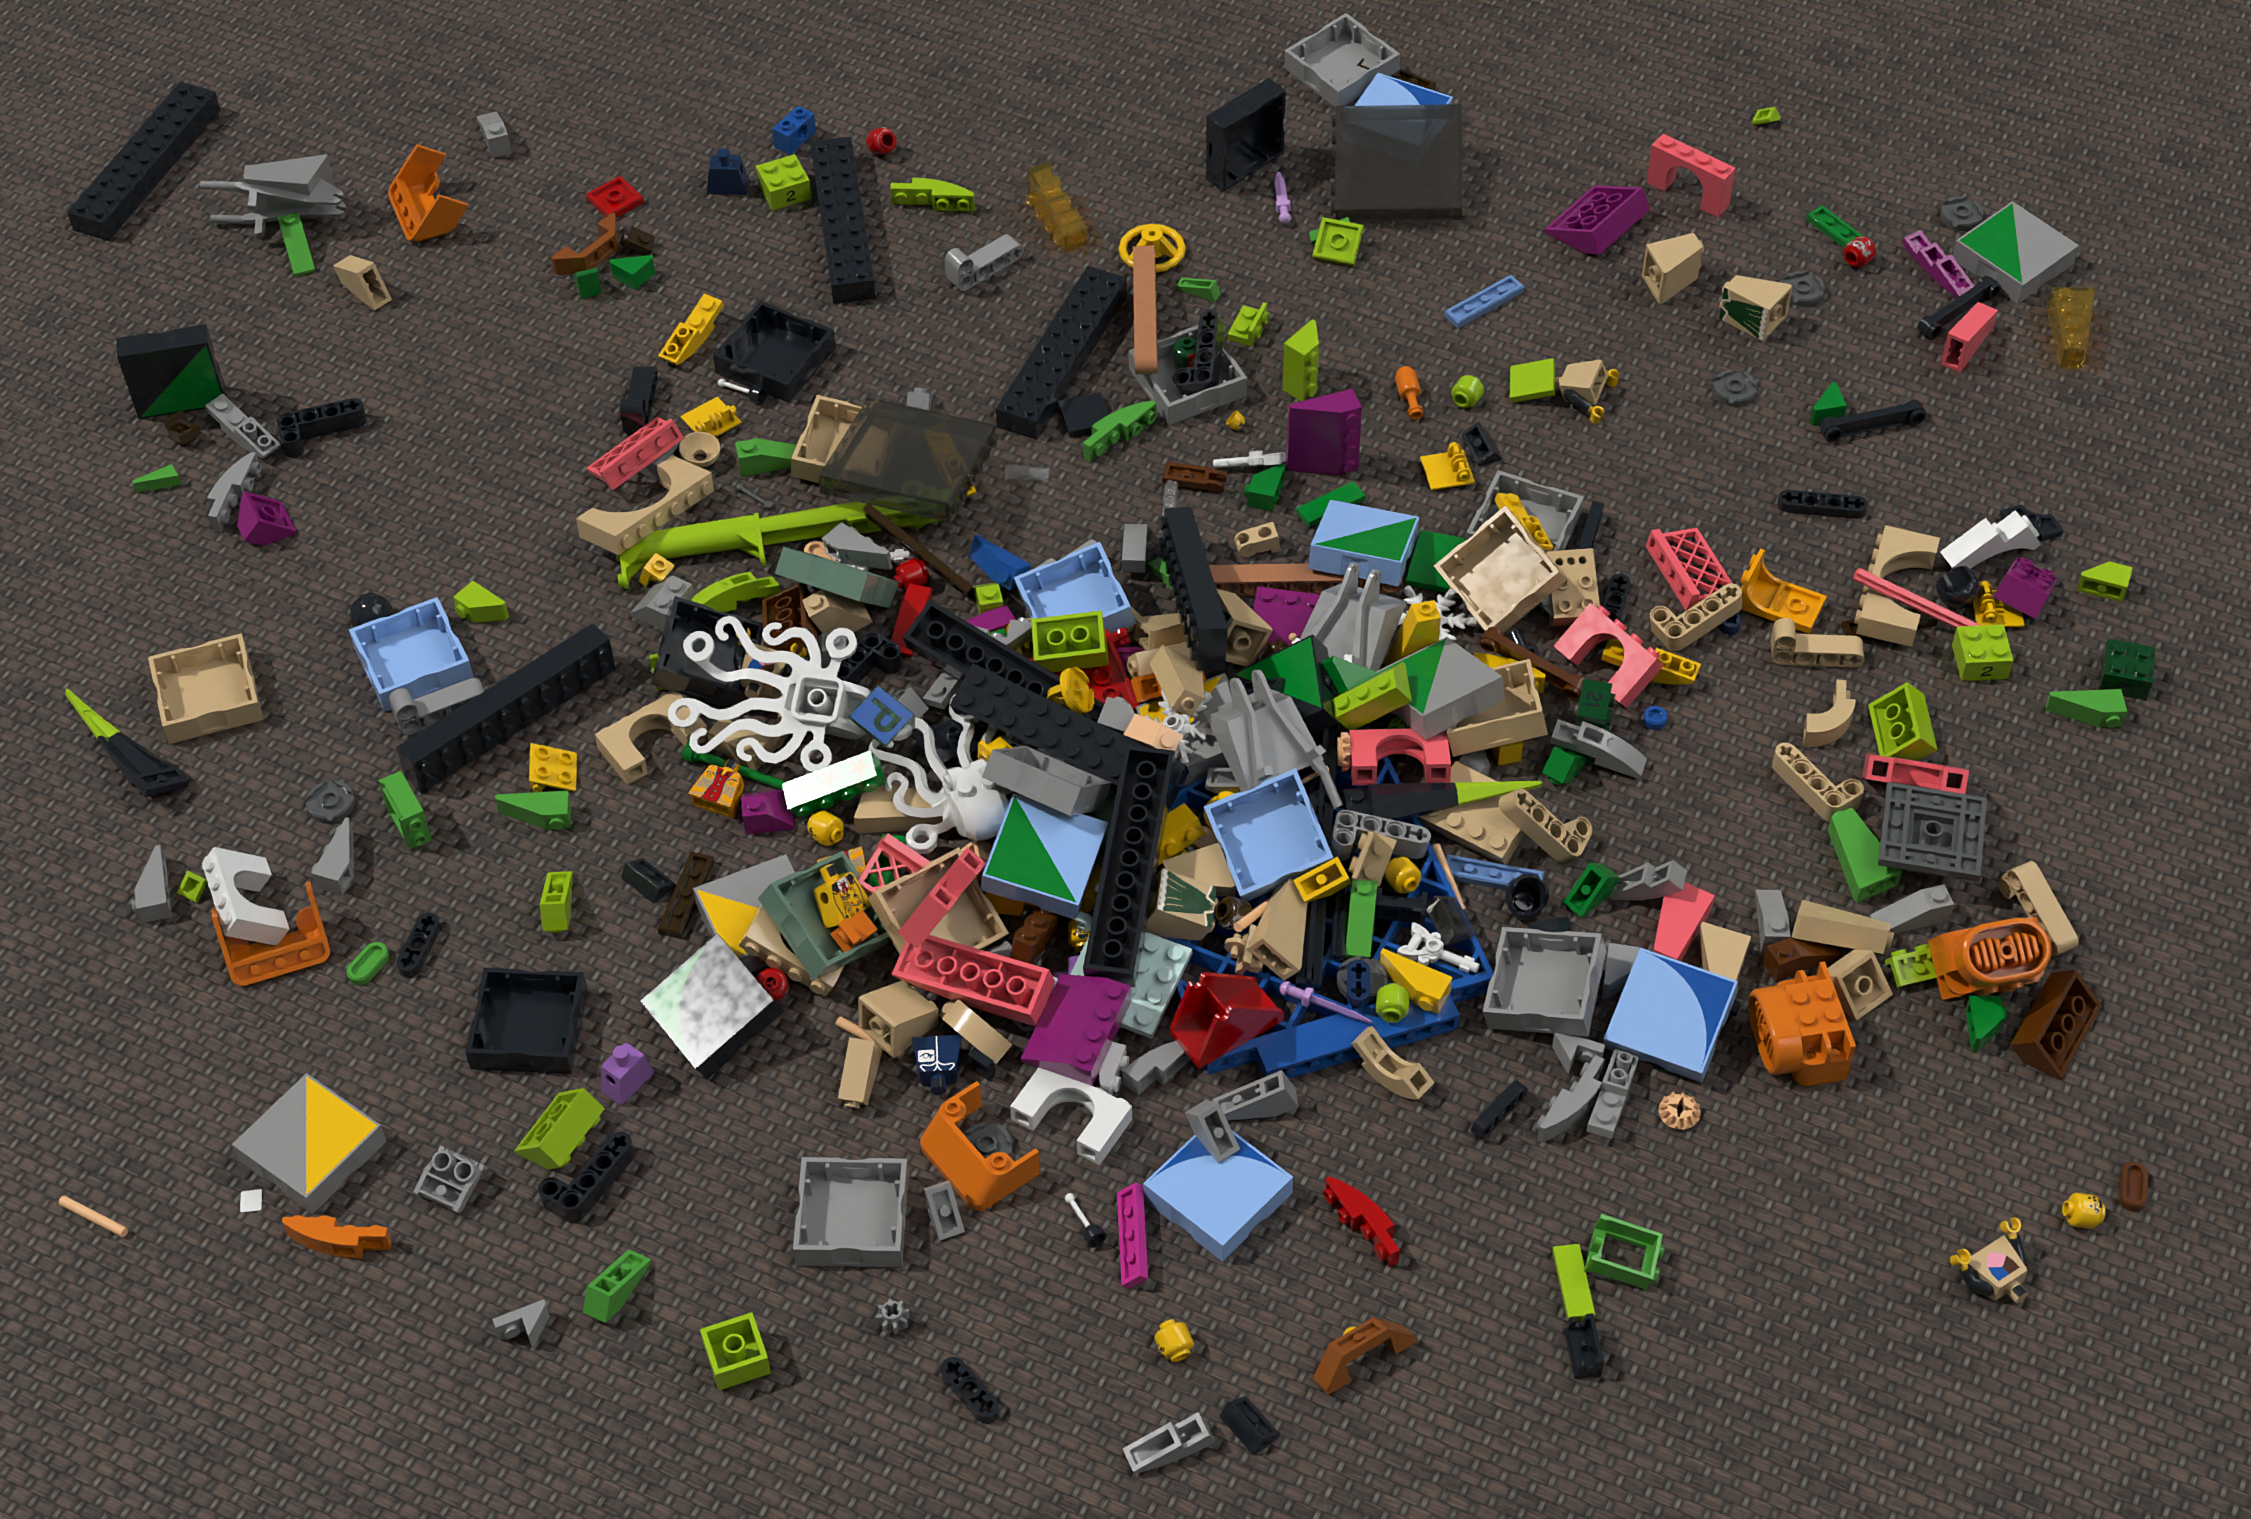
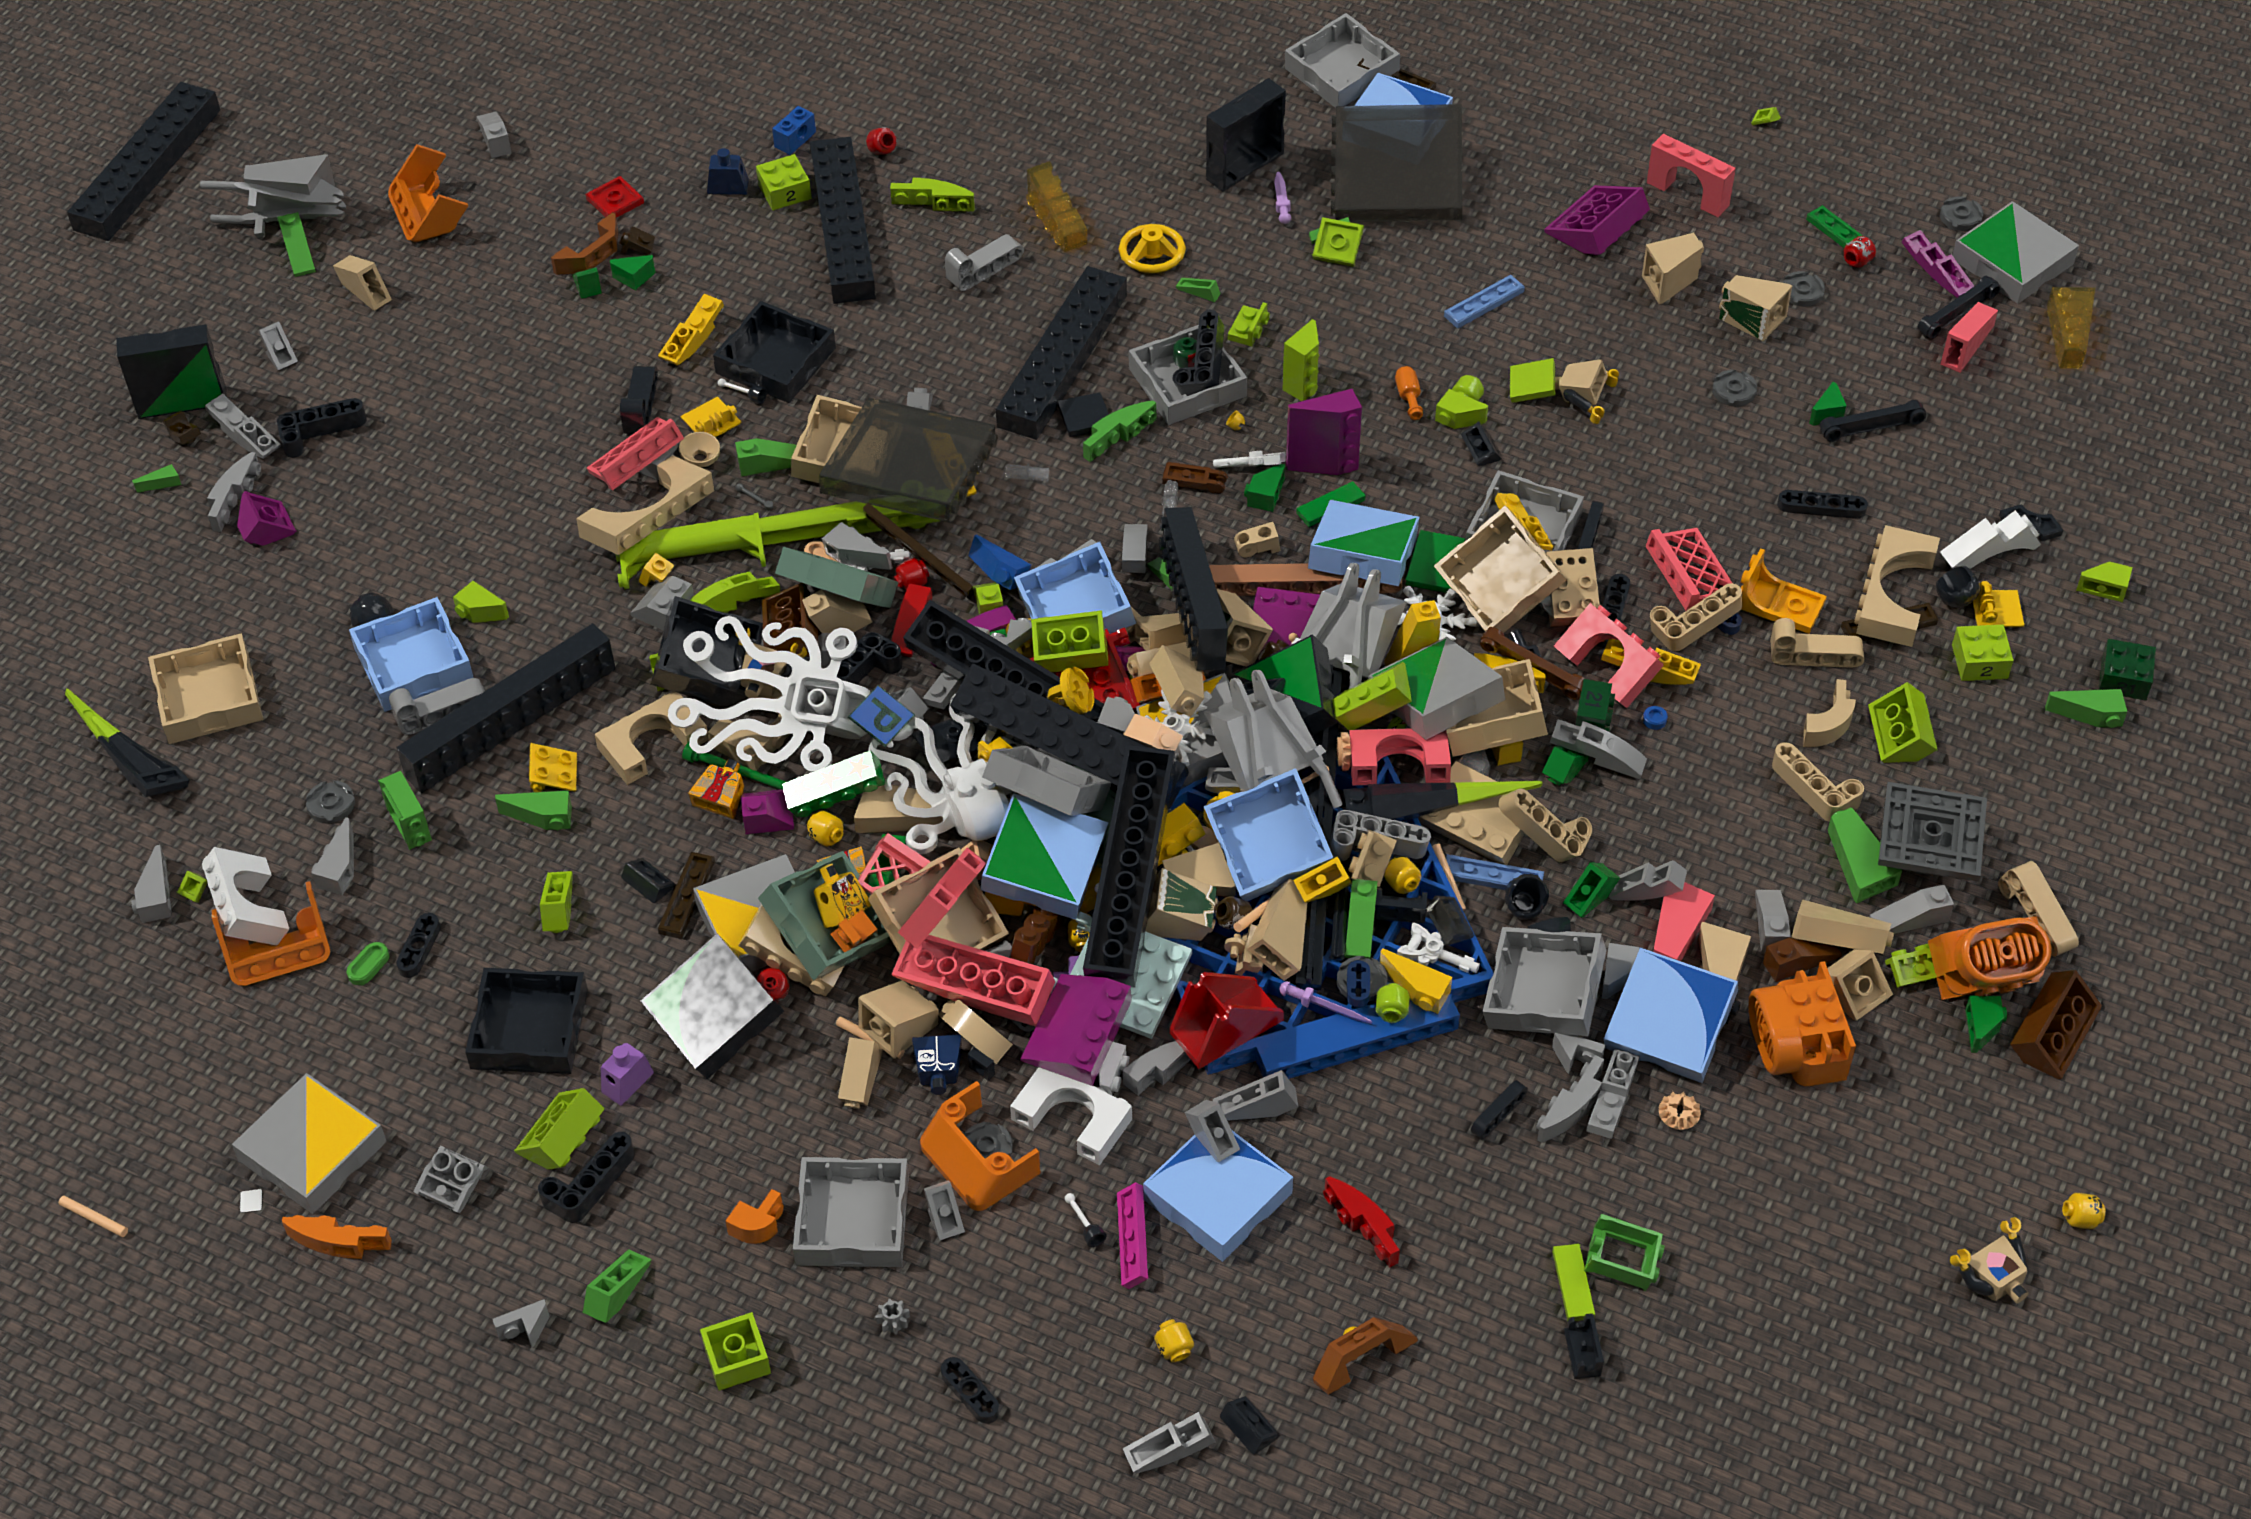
(277, 346): none -> light grey slope
(755, 1224): none -> orange brick
(1145, 310): nougat beam -> none
(1346, 674): green slope -> none
(1390, 1070): tan arch -> none
(1447, 468): yellow hinge -> none
(1460, 411): none -> lime slope
(1911, 599): coral axle -> none
(1915, 773): coral arch -> none
(2026, 587): magenta slope -> none
(2133, 1186): reddish brown tile -> none

